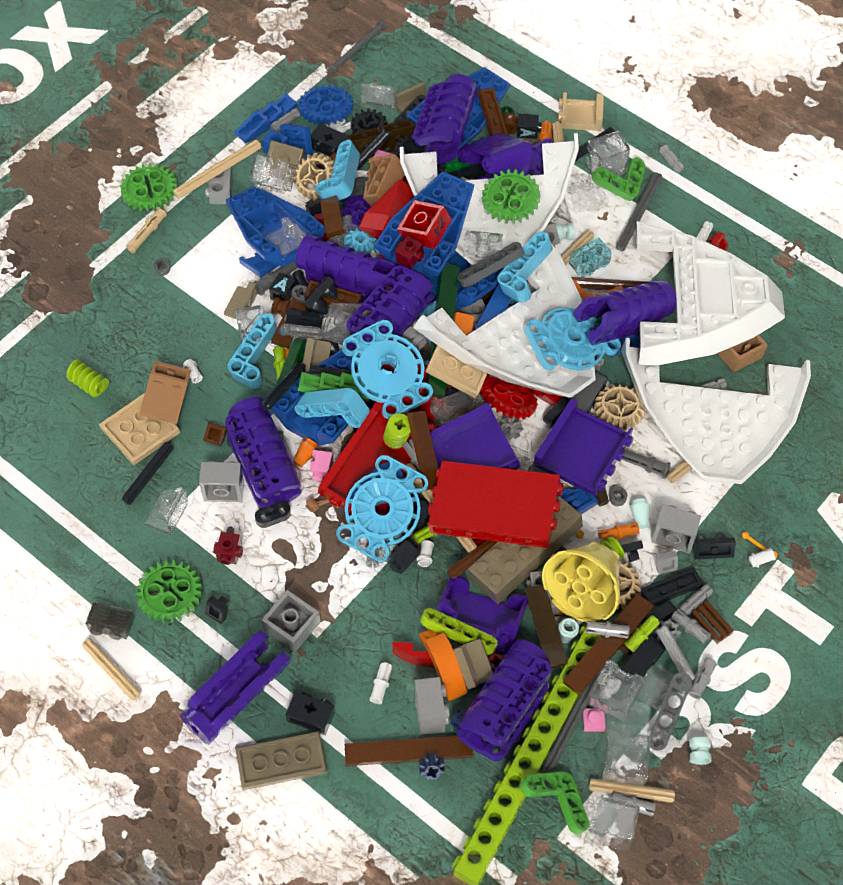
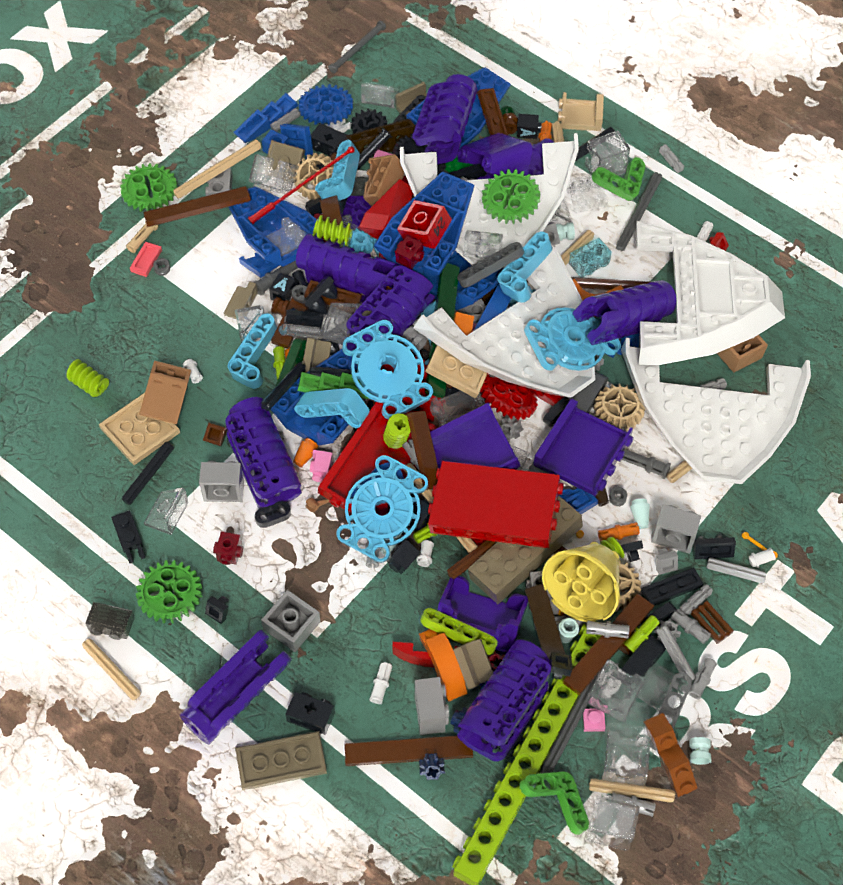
(128, 534): none -> black hinge
(145, 259): none -> coral tile
(196, 206): none -> reddish brown tile
(271, 205): none -> red piece
(333, 230): none -> lime piece
(560, 665): none -> black tile
(671, 754): none -> dark orange arch
(736, 570): none -> light grey axle

